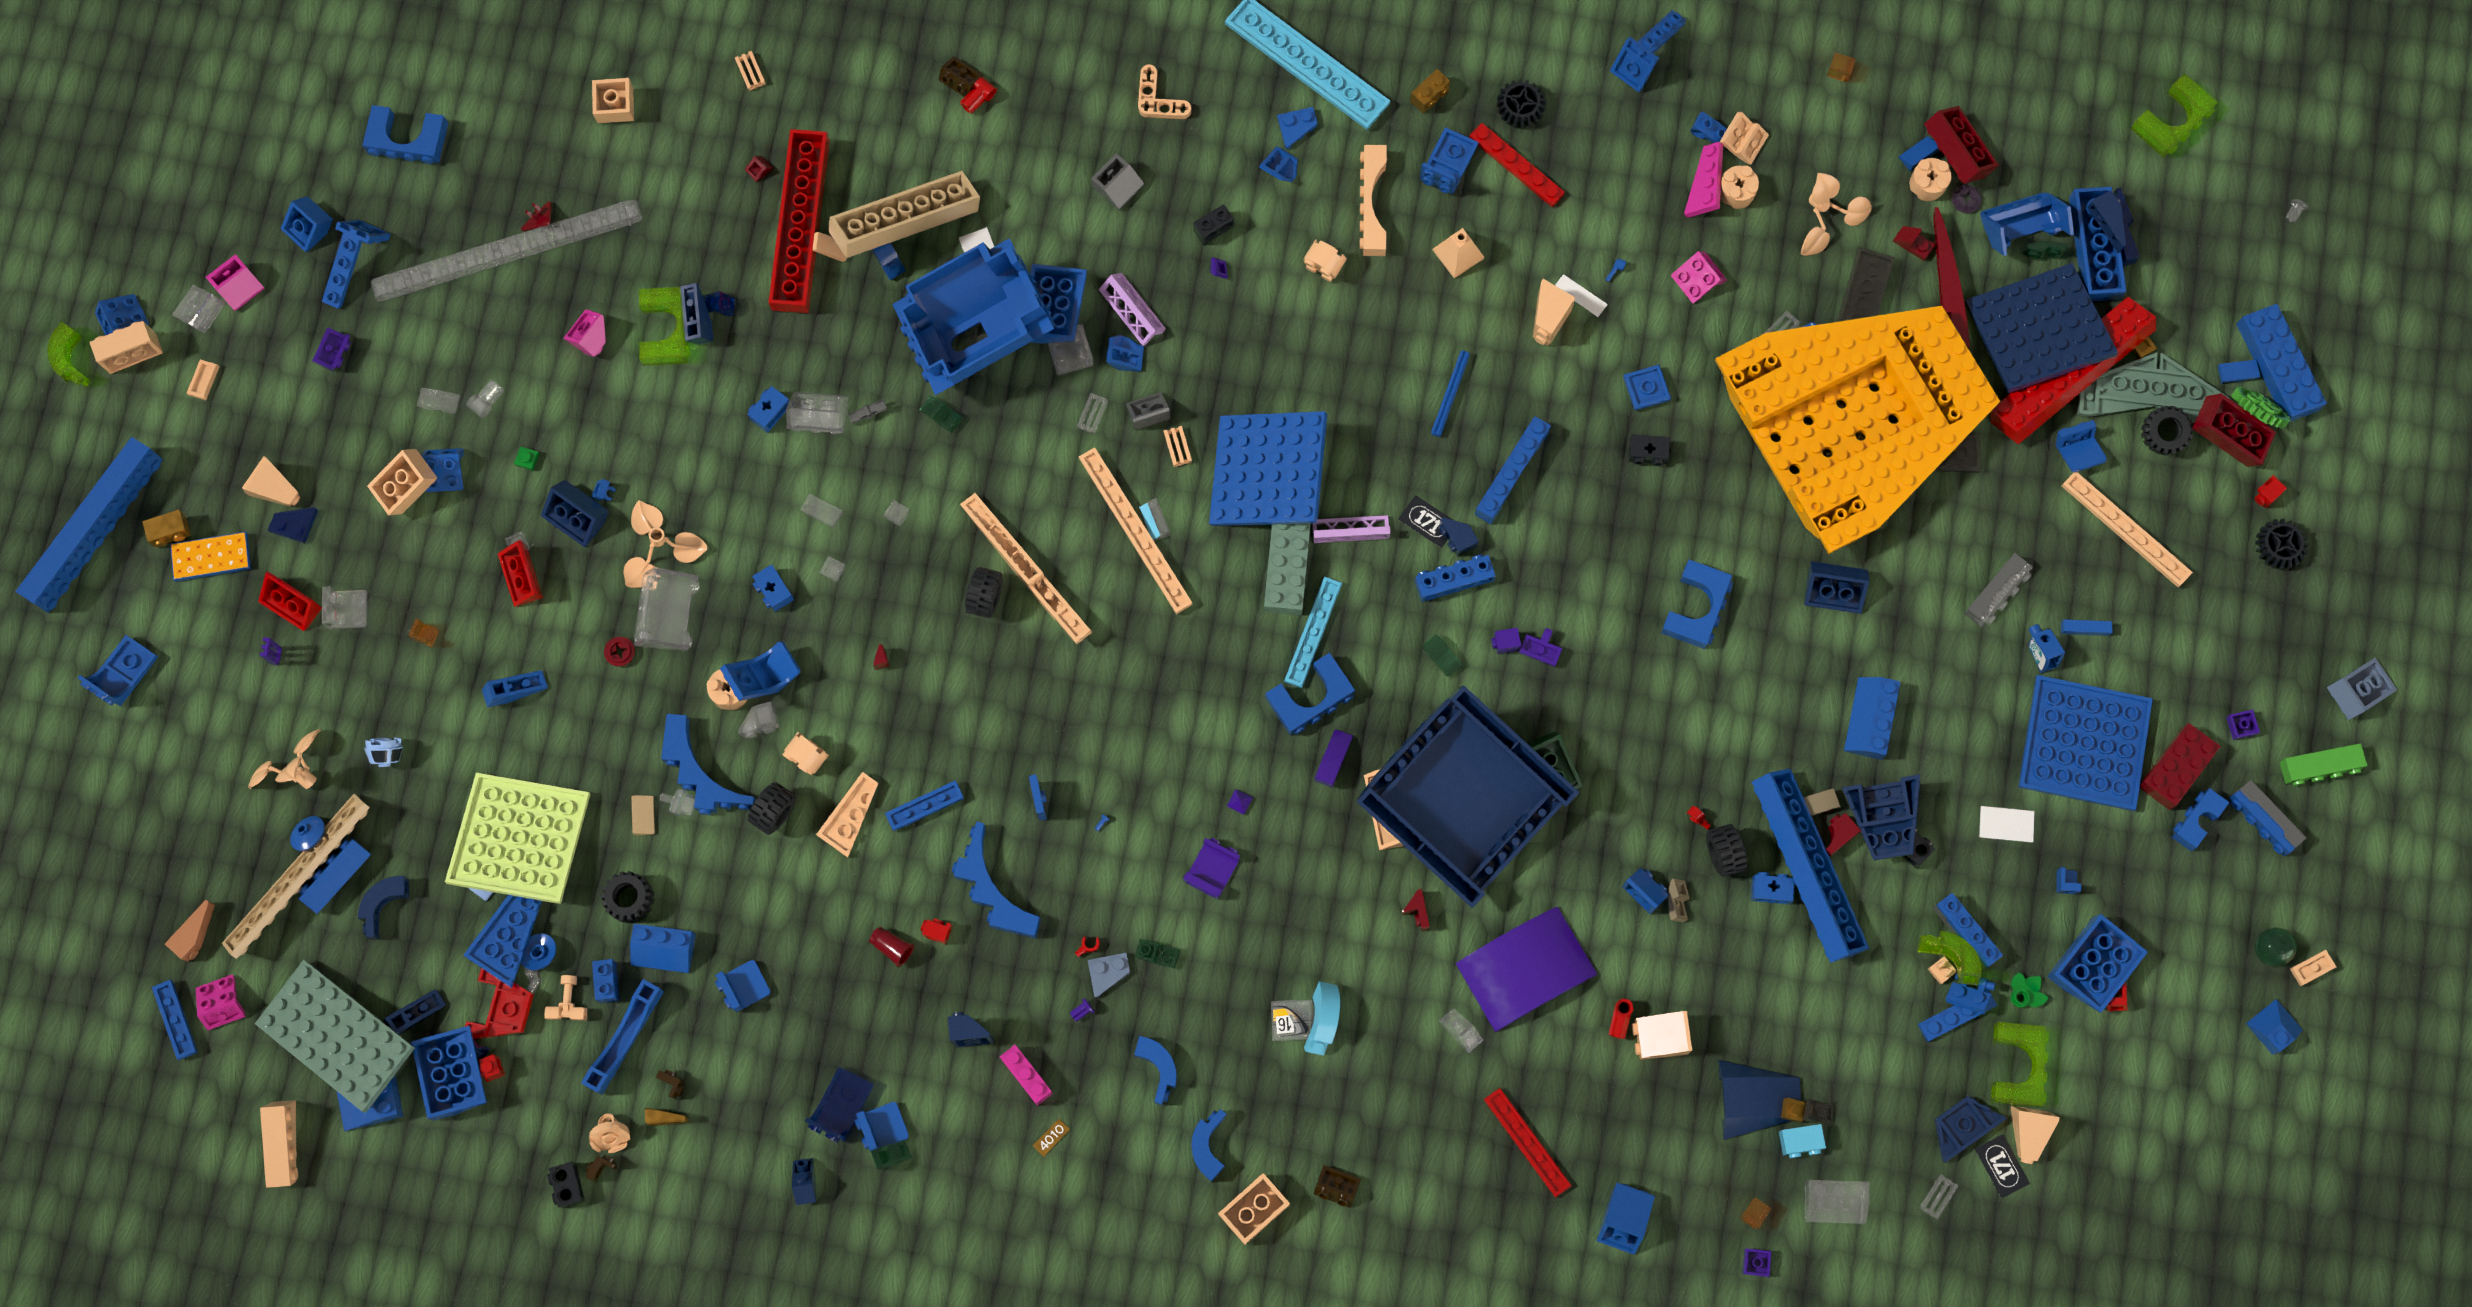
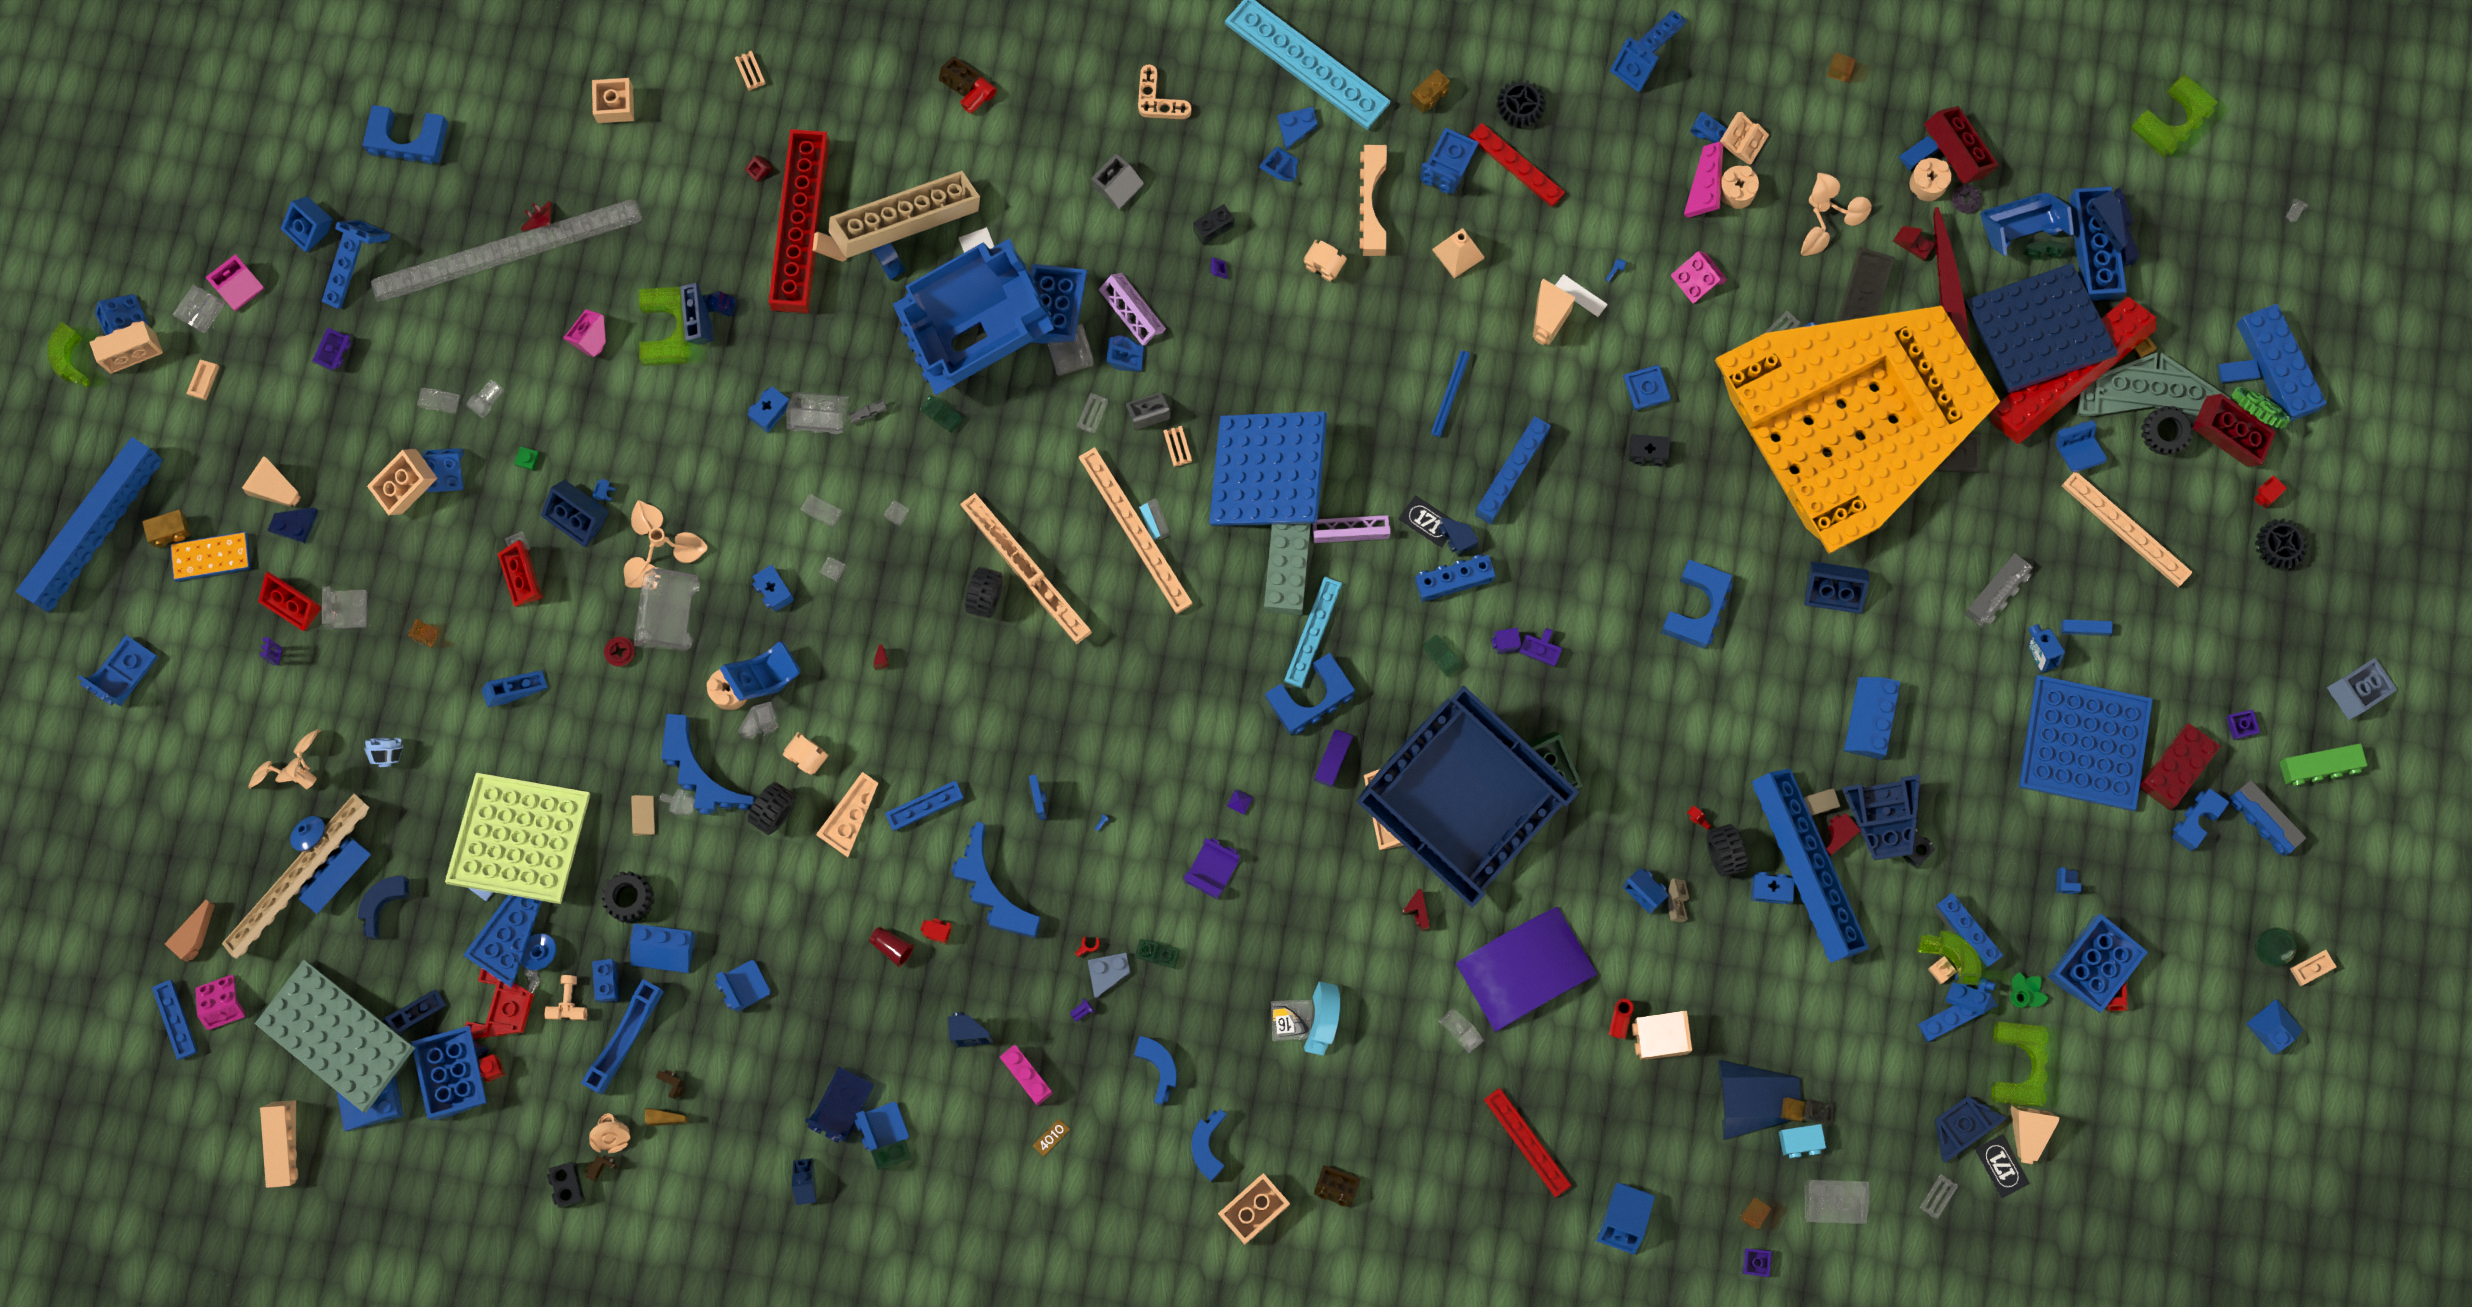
(2006, 824): white sticker -> none

